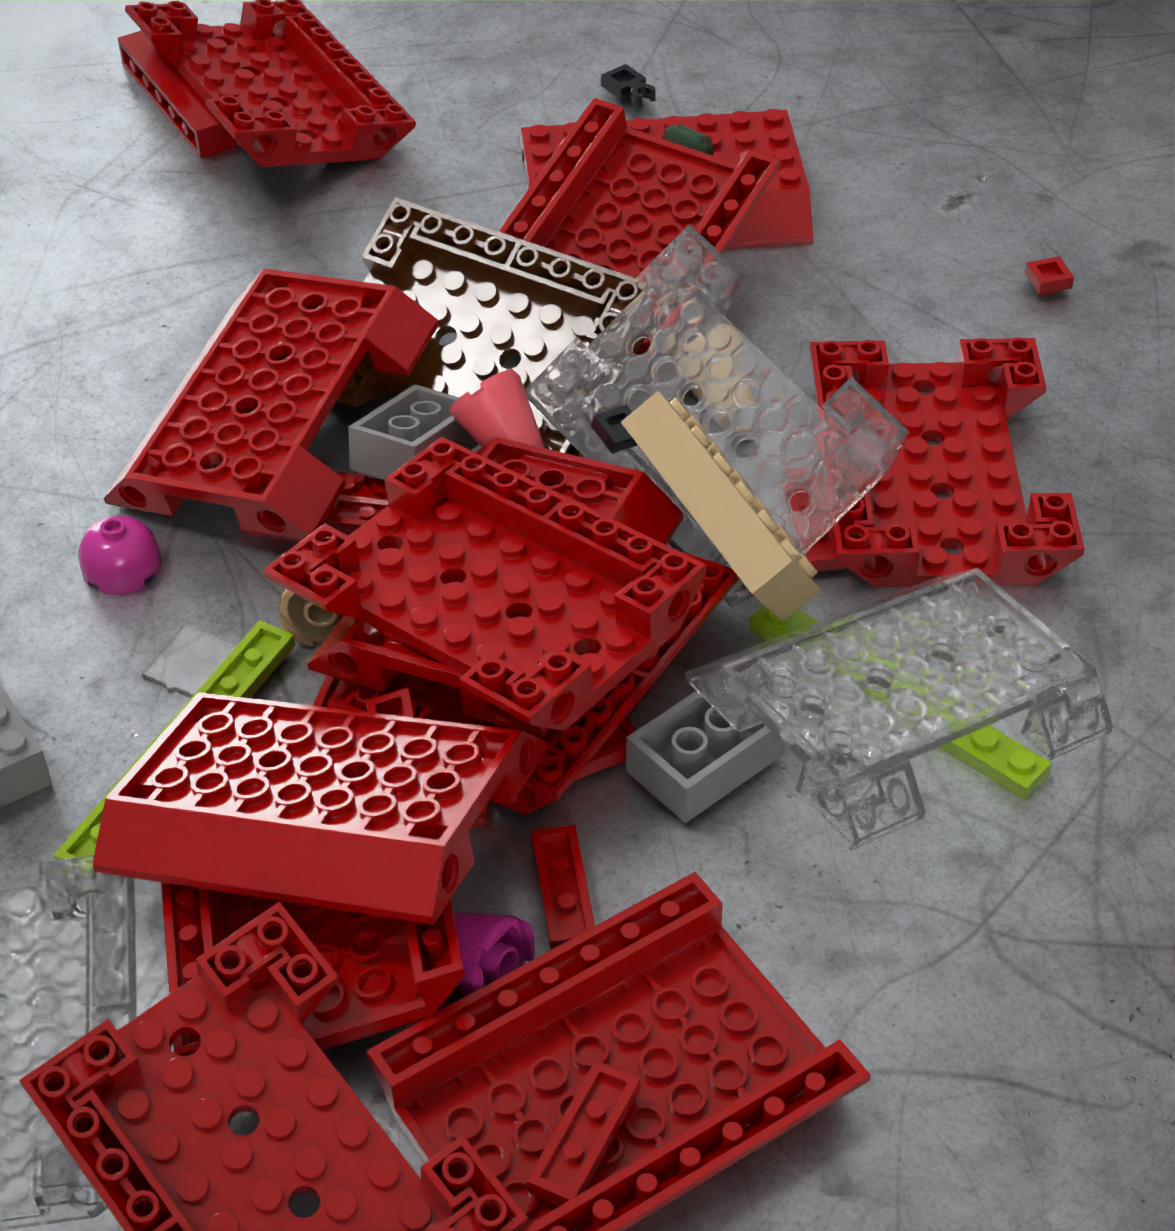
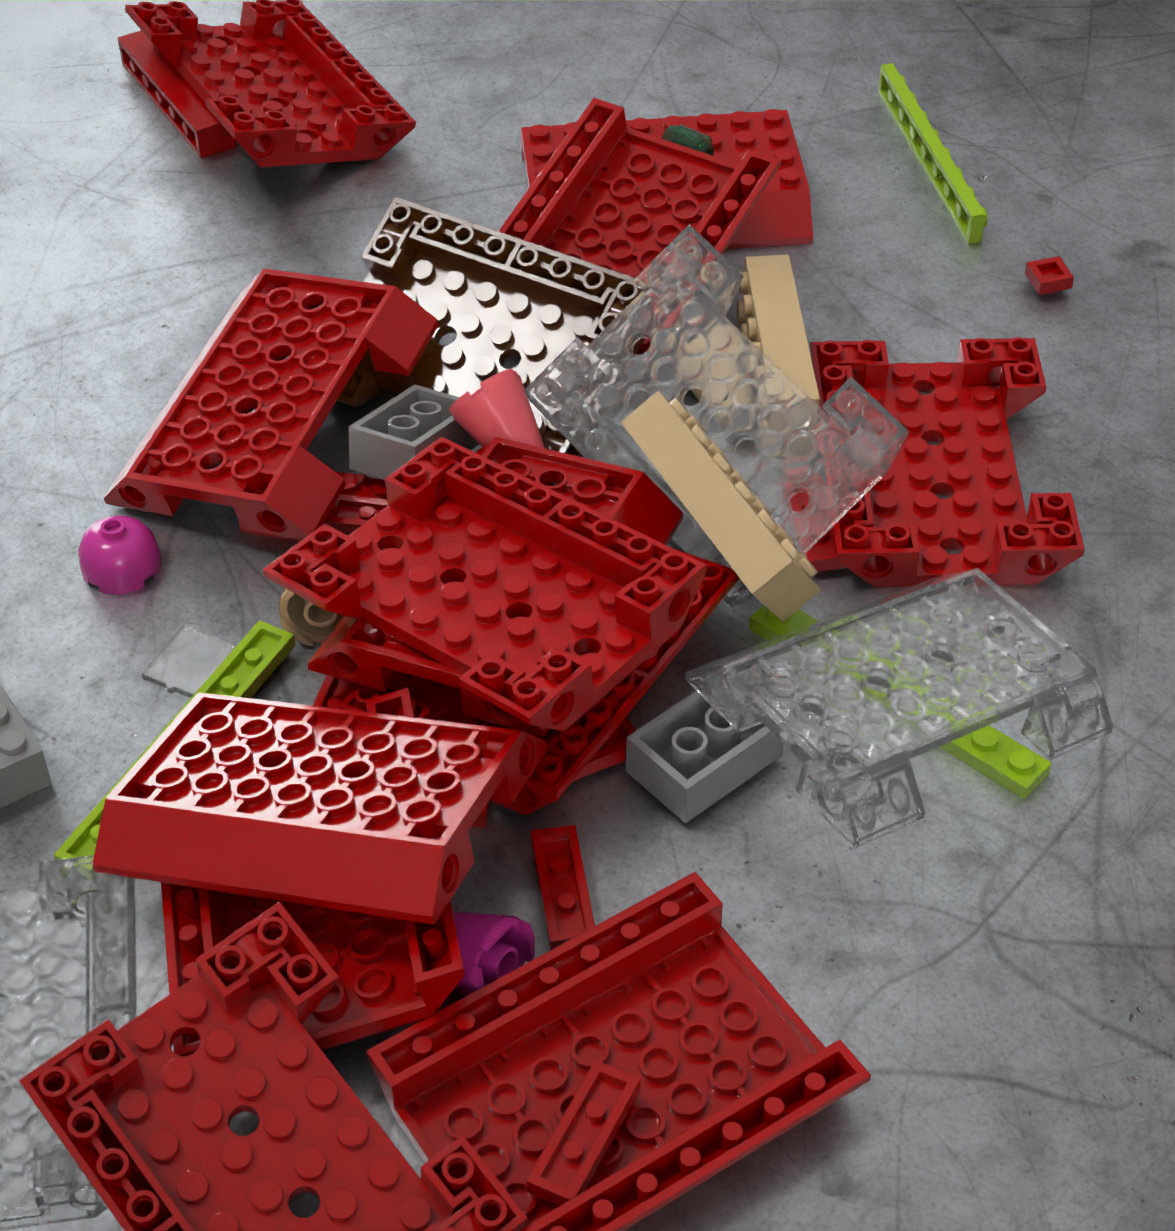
(611, 431): black plate -> none
(626, 83): black plate -> none
(775, 318): none -> tan brick
(932, 154): none -> lime plate

